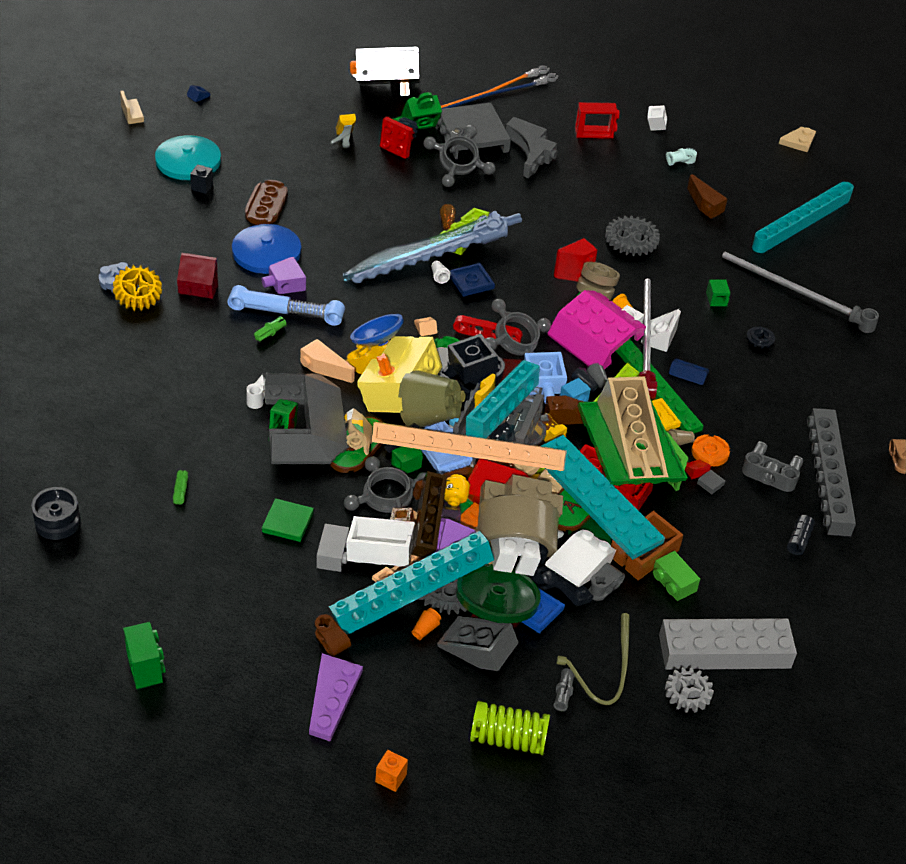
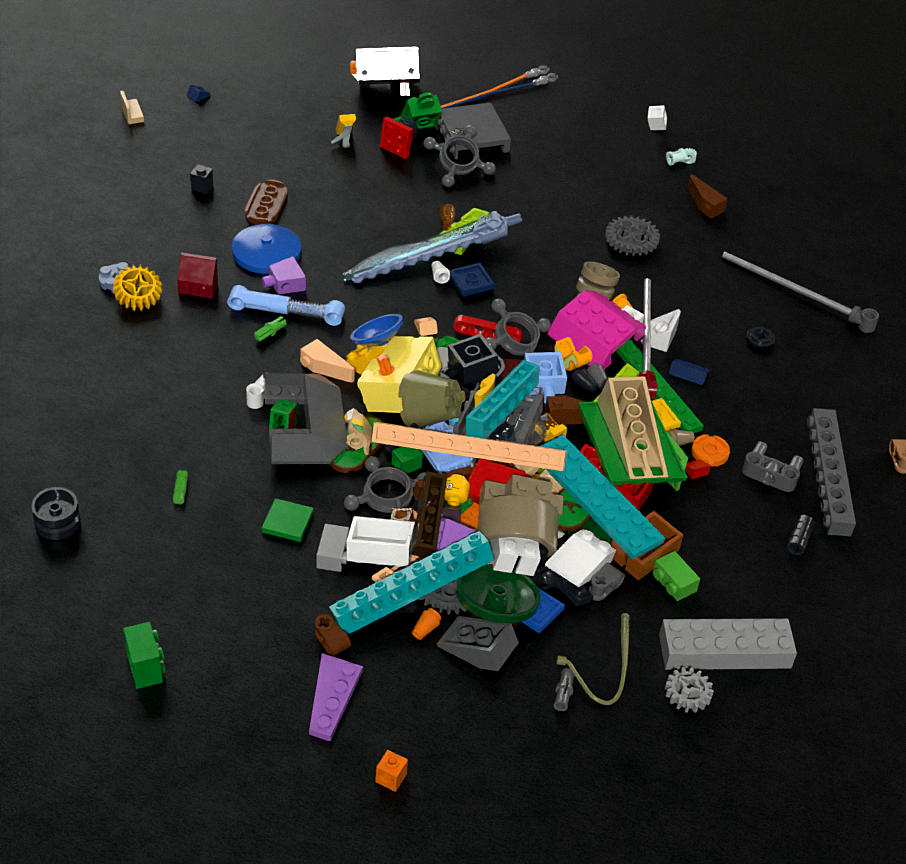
(182, 153): teal dish -> none
(507, 730): lime piece -> none
(533, 142): dark grey arch -> none
(572, 258): red slope -> none
(572, 358): none -> light orange animal
(576, 389): dark azure brick -> none
(593, 131): red window -> none
(711, 481): dark grey tile -> none
(718, 292): green brick -> none
(799, 139): tan wing -> none
(802, 217): teal beam -> none

